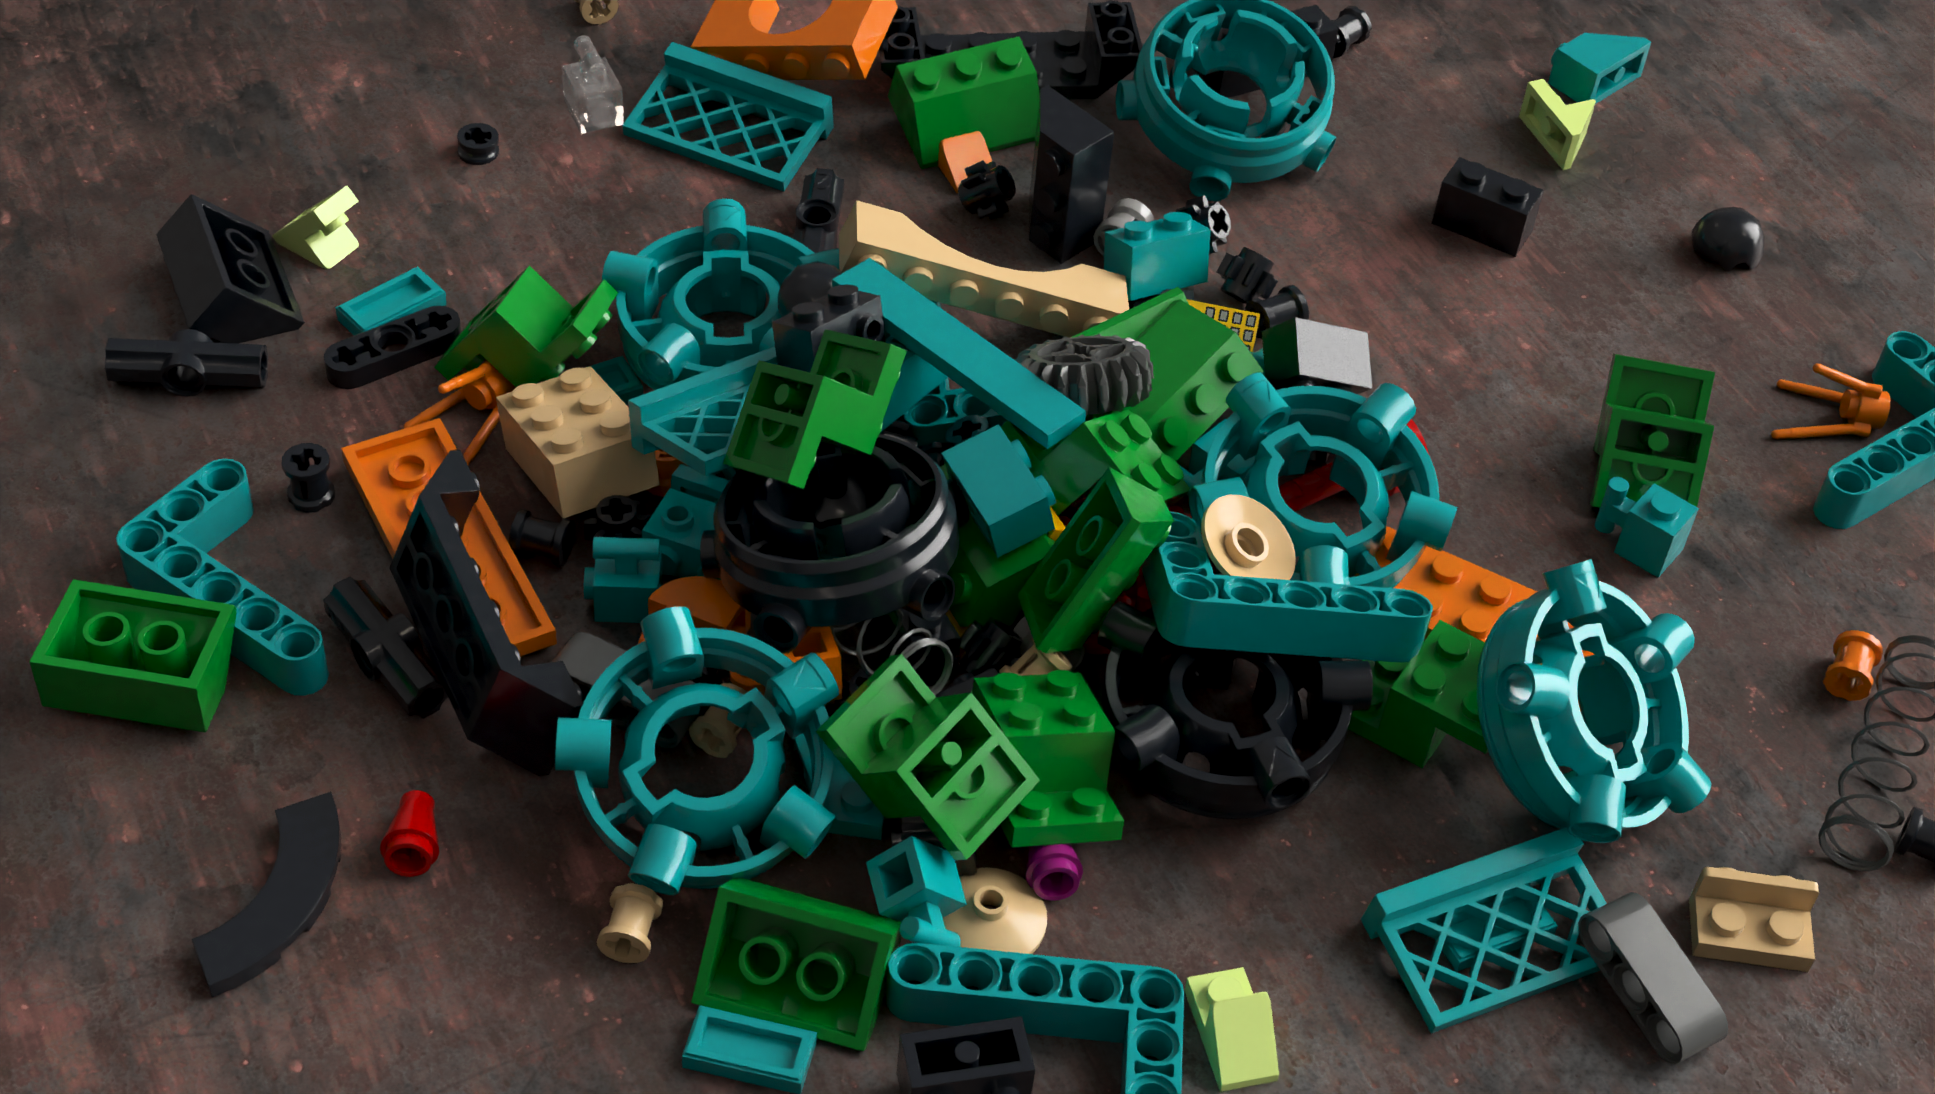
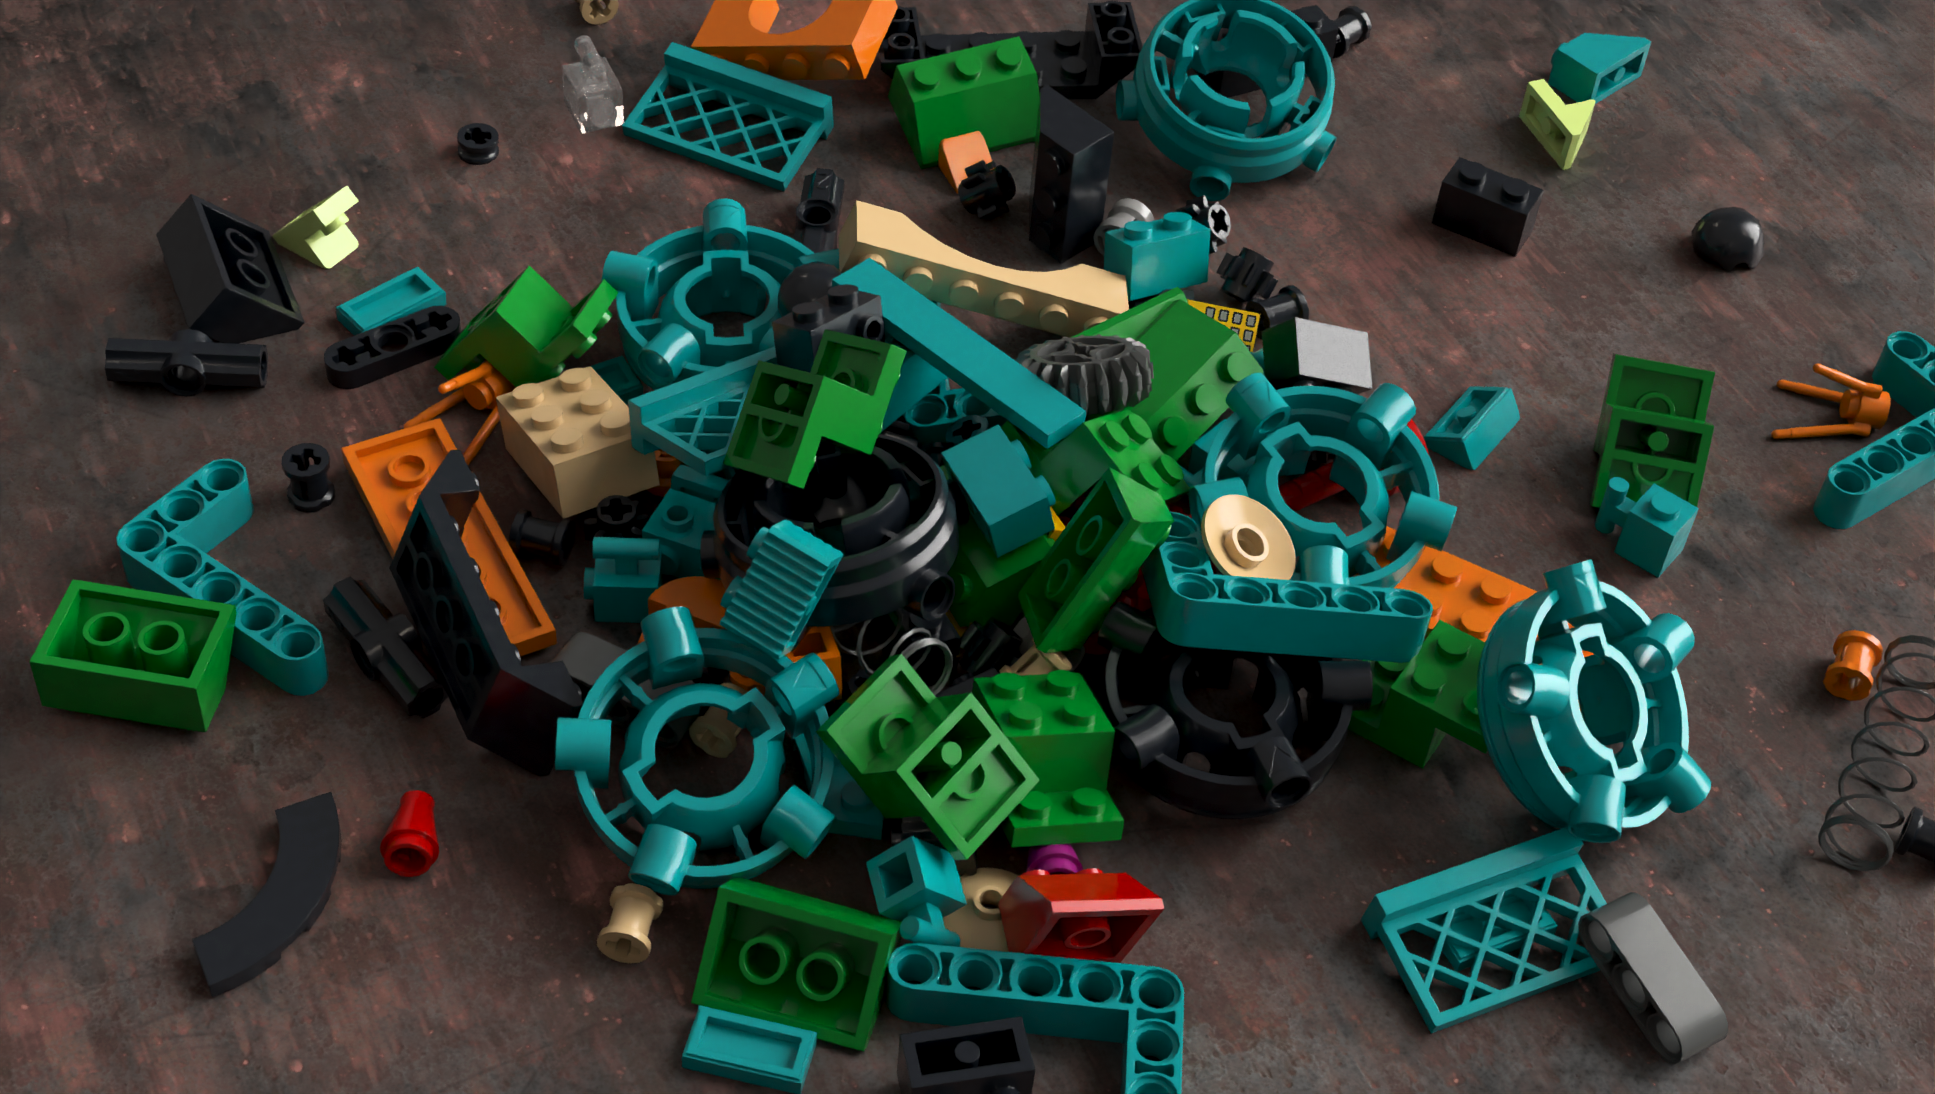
(779, 587): none -> teal brick
(1077, 914): none -> red slope
(1234, 1028): yellowish green slope -> none
(1474, 425): none -> teal slope
(1753, 918): tan bracket -> none

